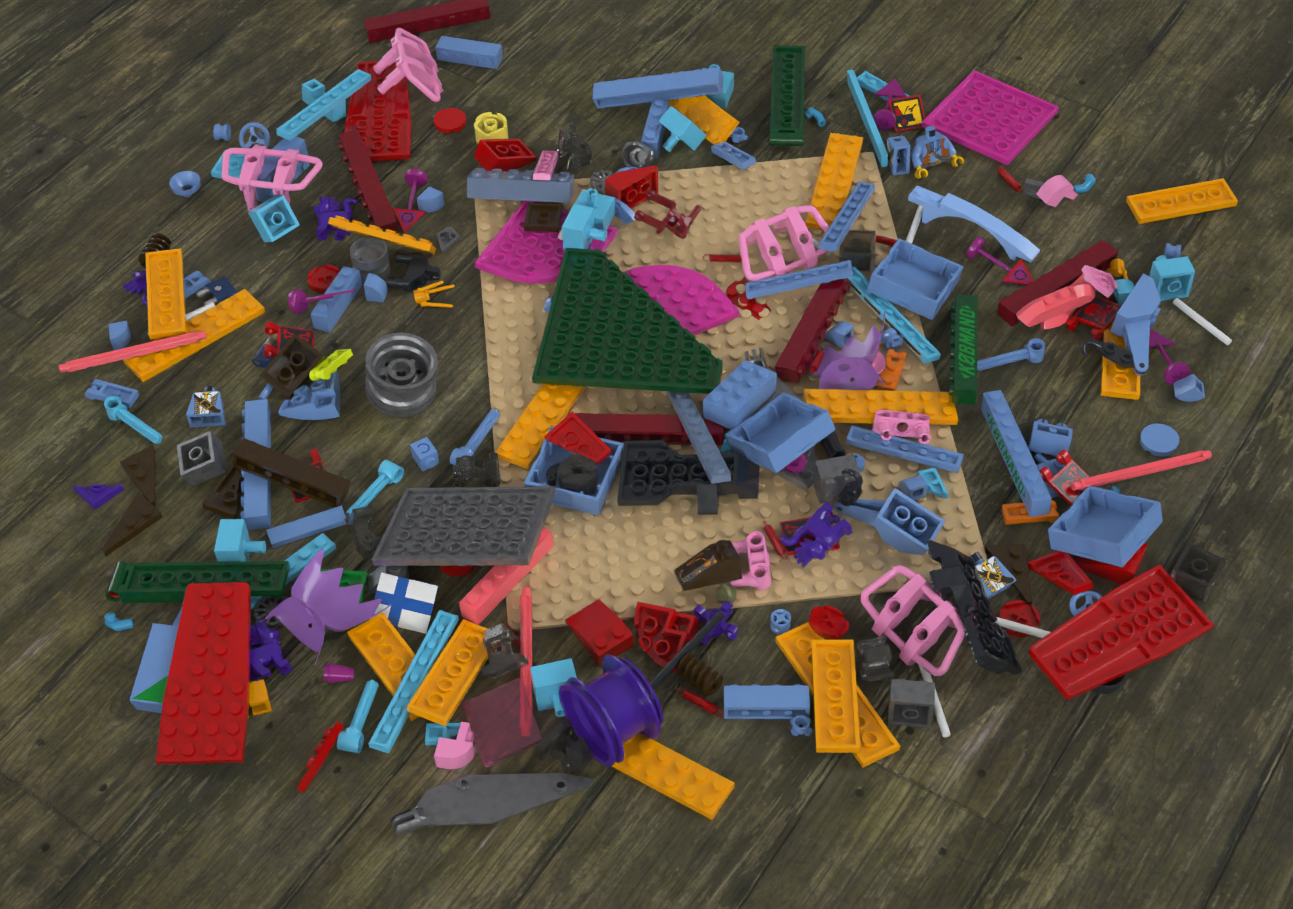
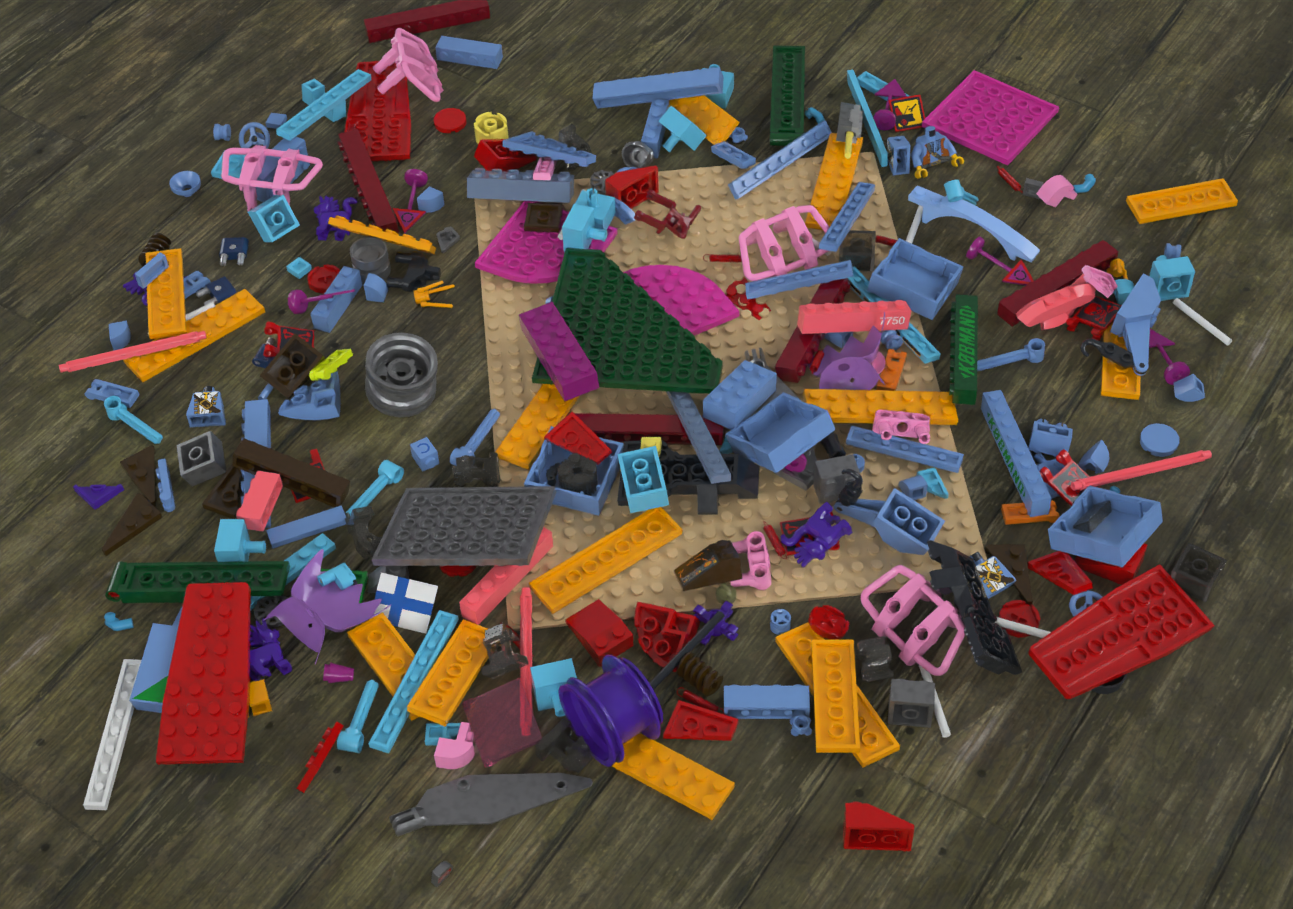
(113, 739): none -> white plate
(151, 270): none -> medium blue tile
(165, 486): none -> medium blue plate
(233, 249): none -> dark blue piece
(260, 500): none -> coral brick
(276, 120): none -> medium blue tile
(299, 268): none -> medium azure plate
(340, 574): none -> medium azure piece
(441, 872): none -> flat silver tile
(548, 148): none -> medium blue wing
(558, 351): none -> magenta brick
(605, 559): none -> light orange plate
(643, 479): none -> medium azure brick
(650, 442): none -> light yellow plate
(699, 724): none -> red wing
(779, 160): none -> medium blue tile
(849, 126): none -> piece
(853, 316): none -> coral brick
(874, 829): none -> red slope
(956, 192): none -> medium azure axle
(1093, 516): none -> clear smoke slope
(1095, 458): none -> medium blue brick

